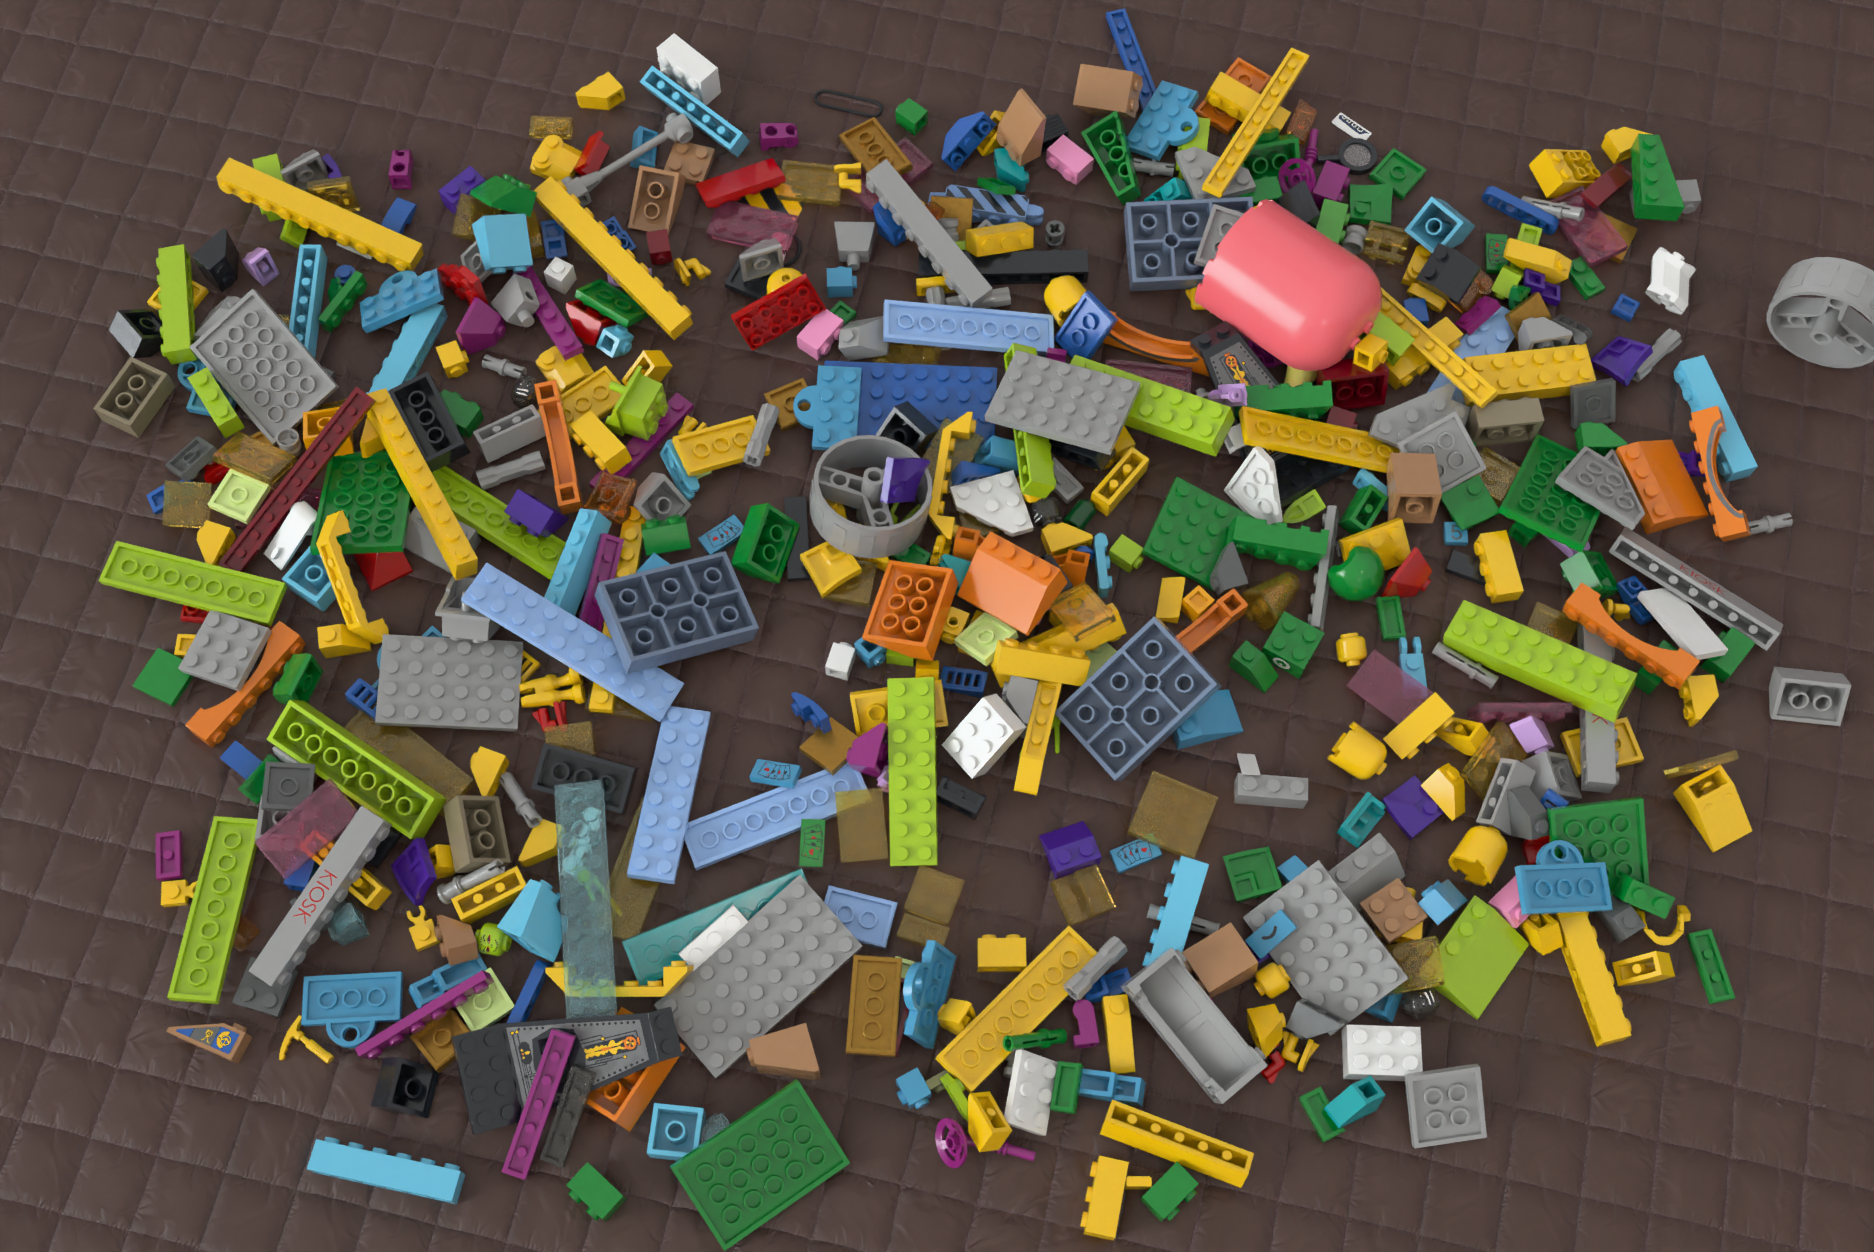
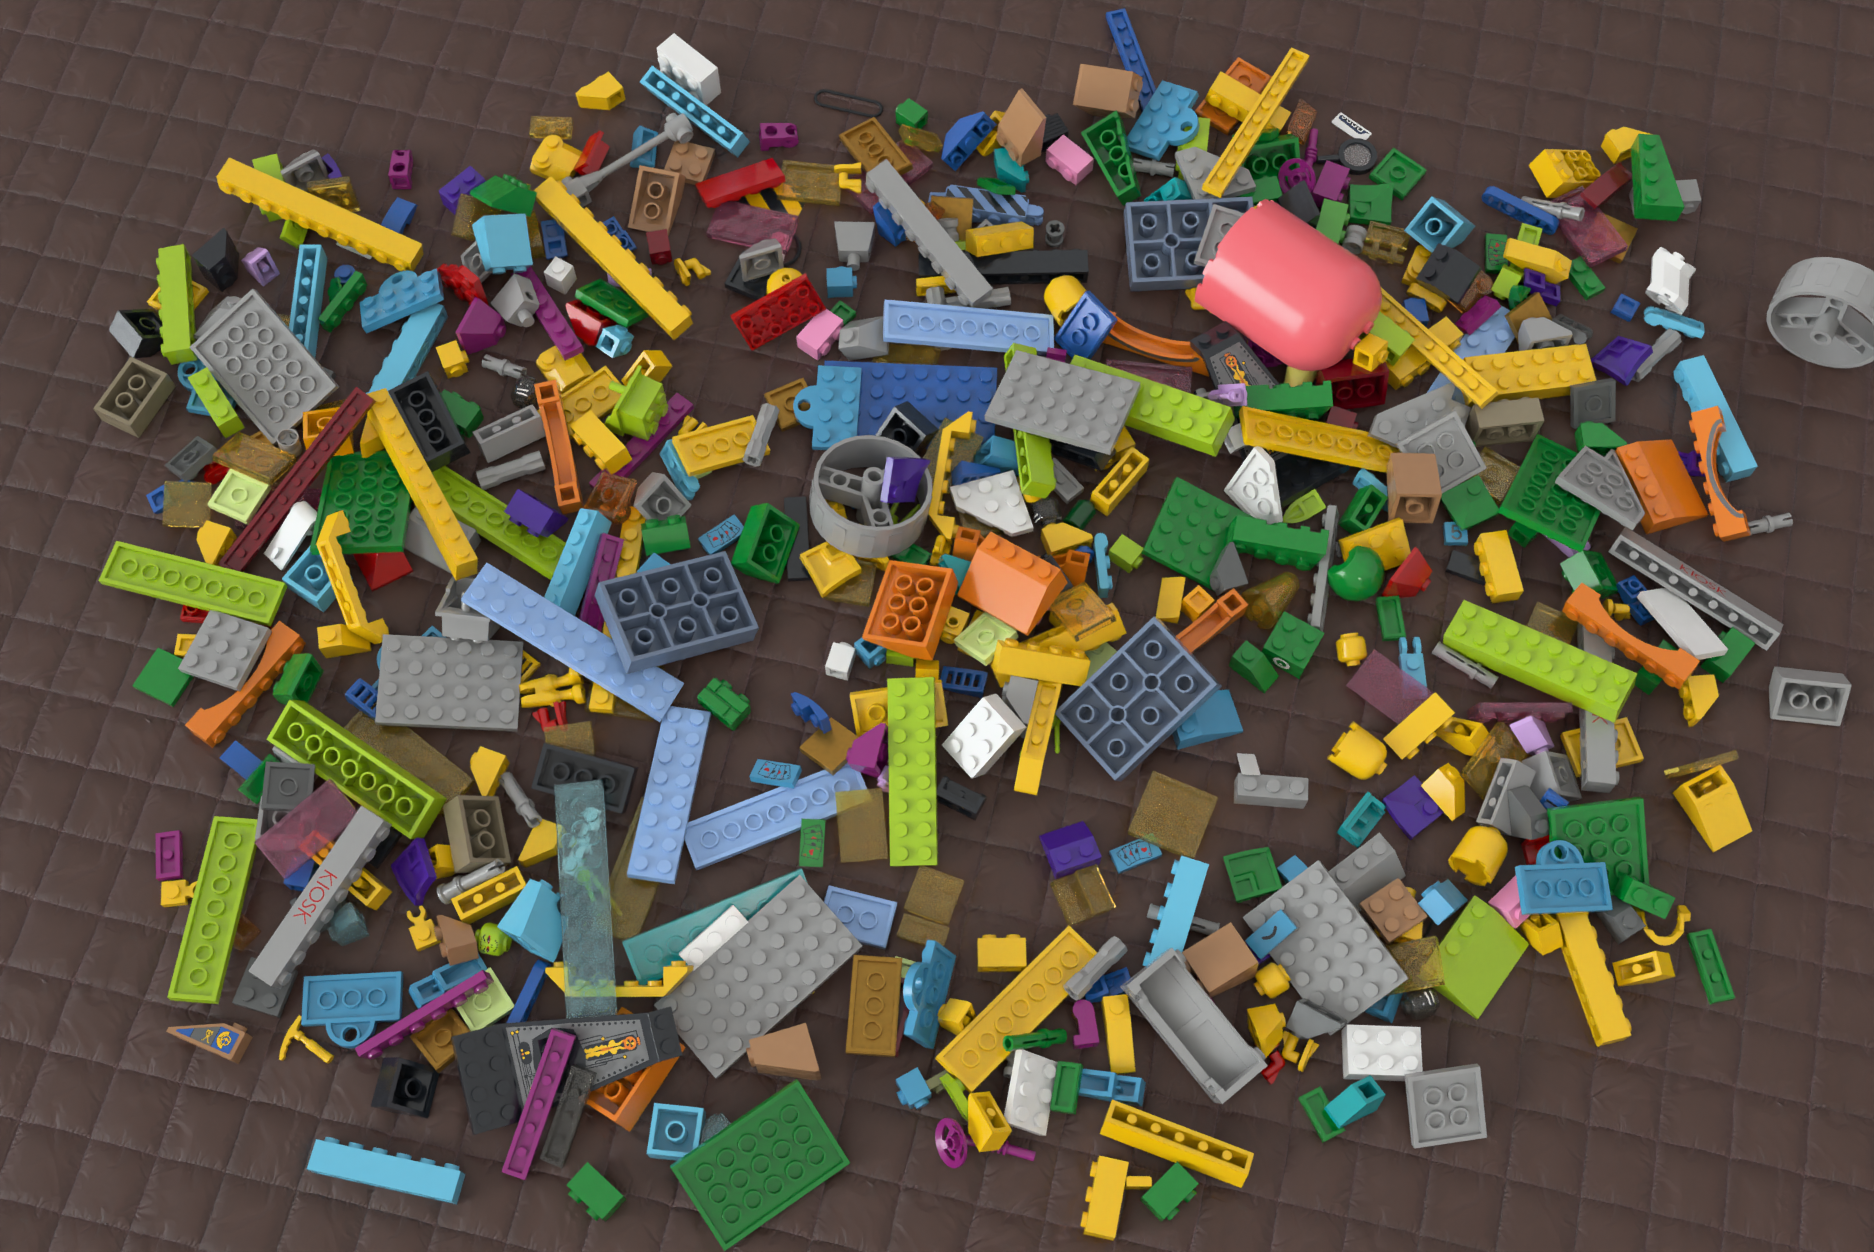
(724, 703): none -> green brick
(920, 138): none -> clear yellow plate
(1668, 319): none -> medium azure hinge

